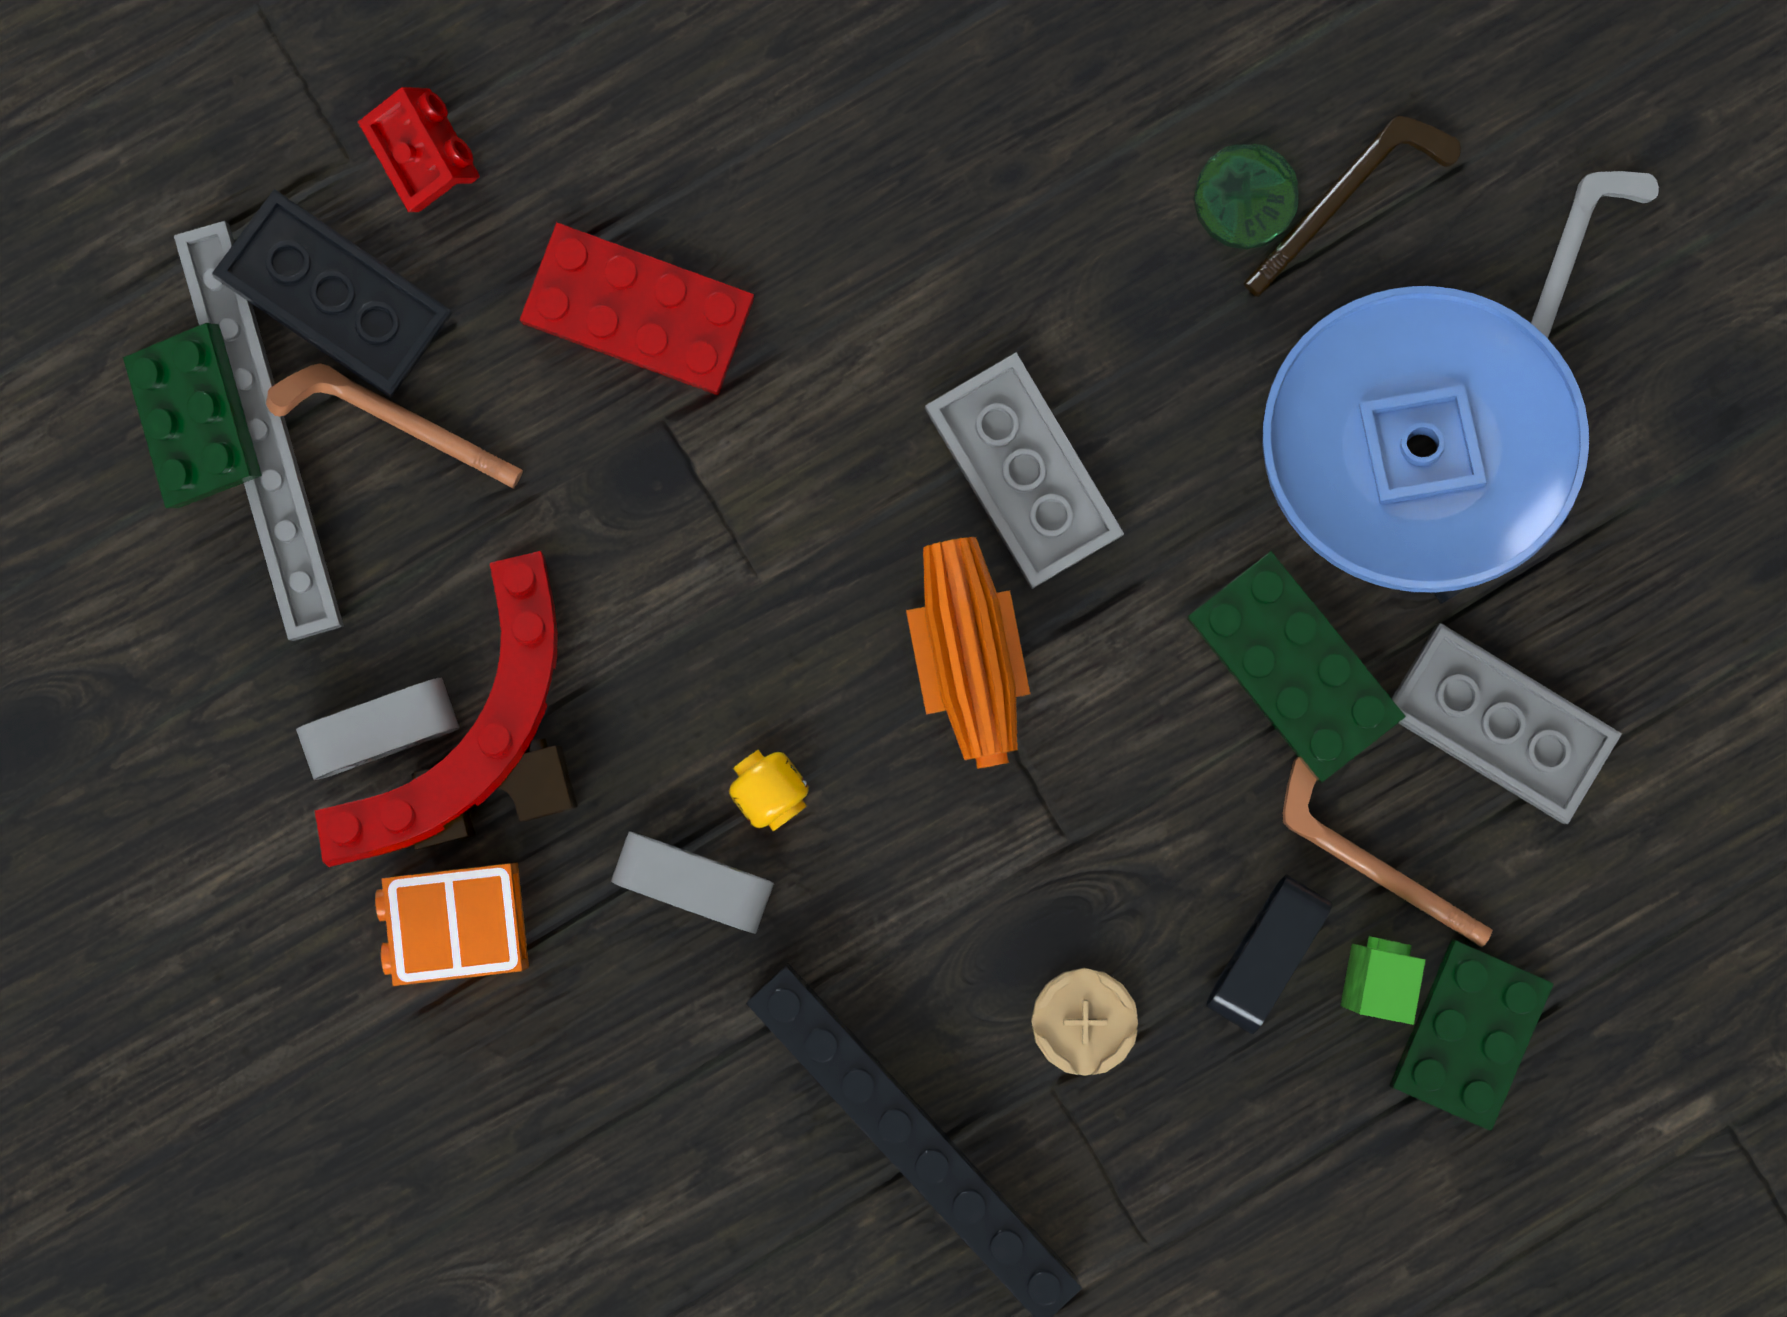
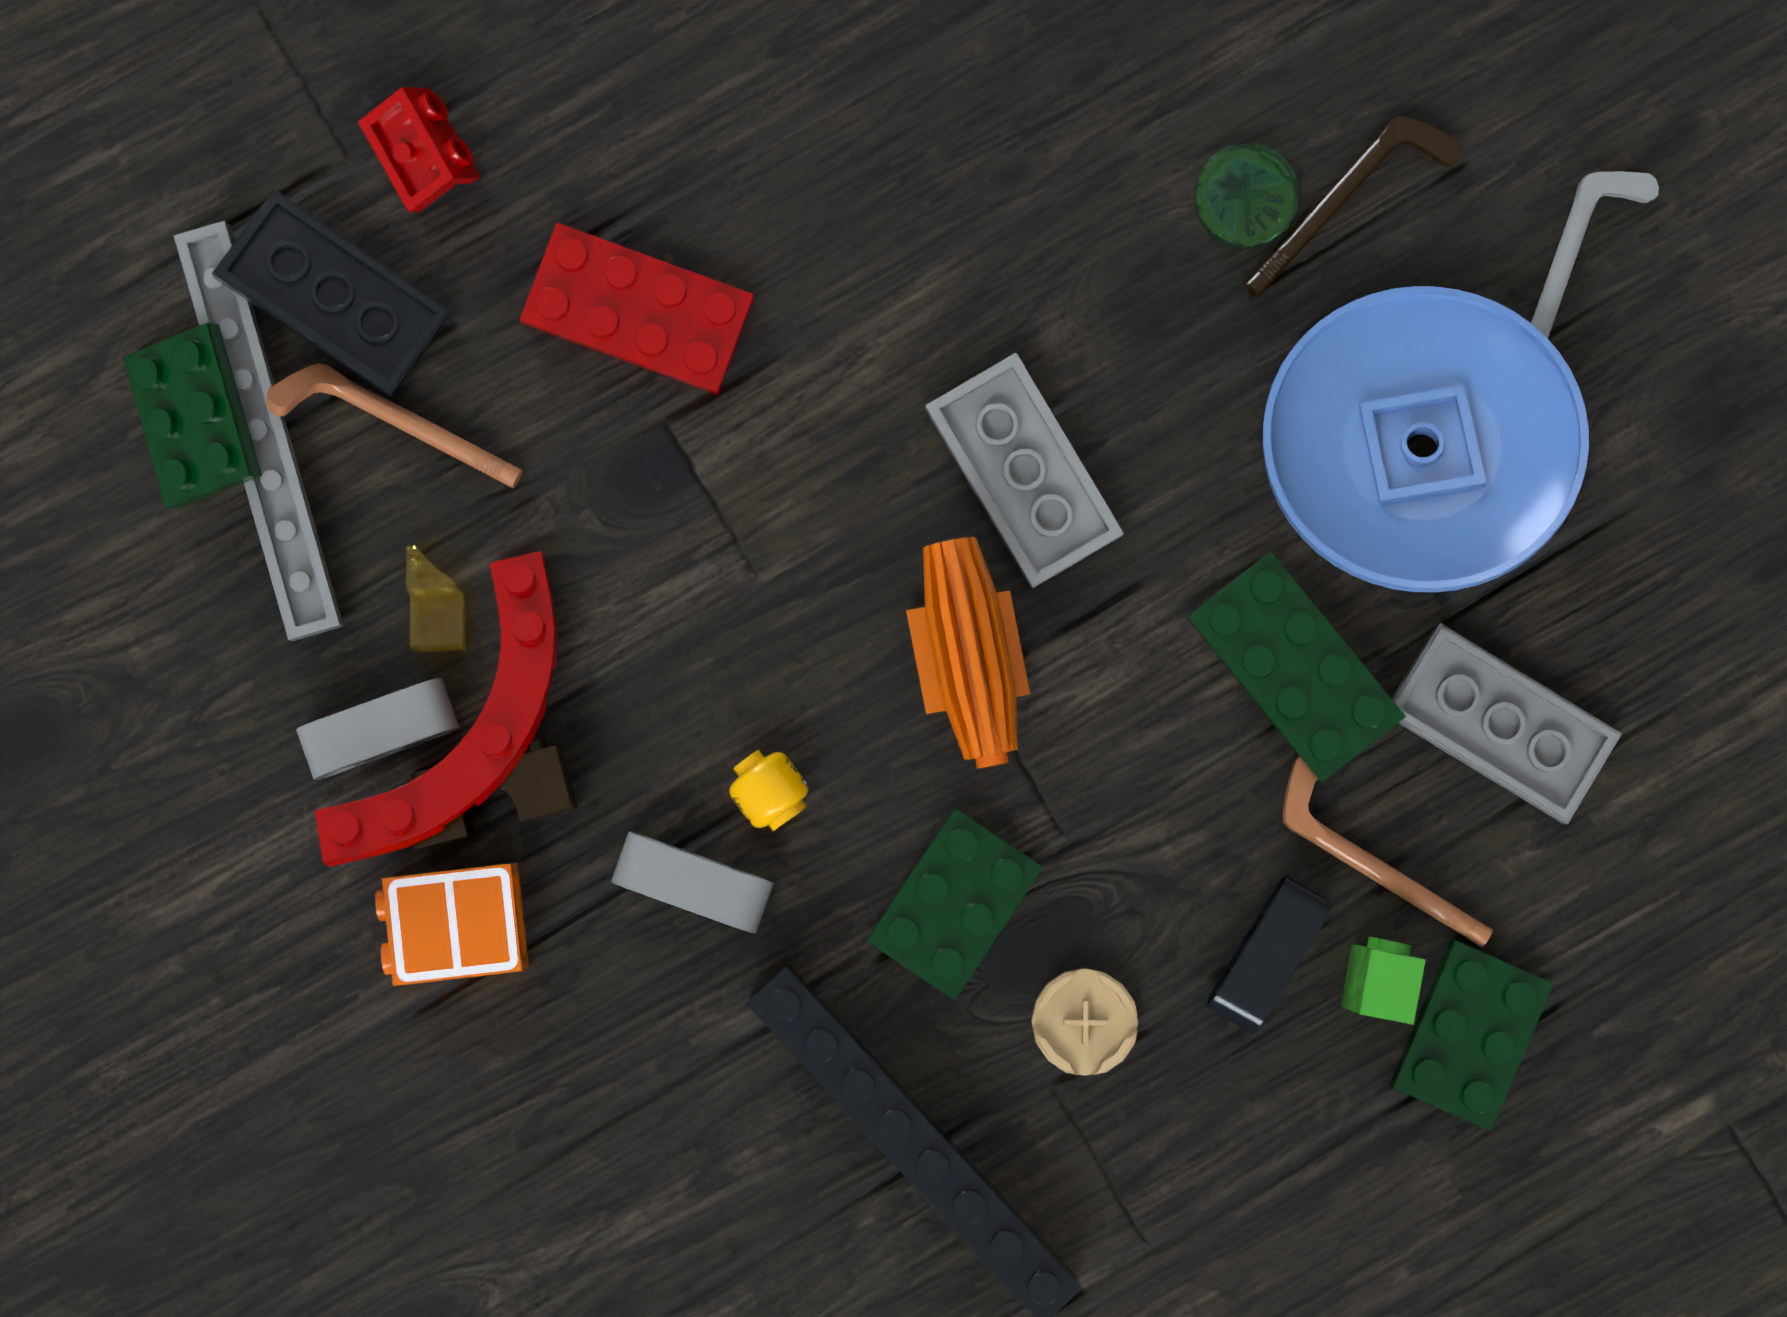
(435, 607): none -> clear yellow slope
(954, 904): none -> dark green plate

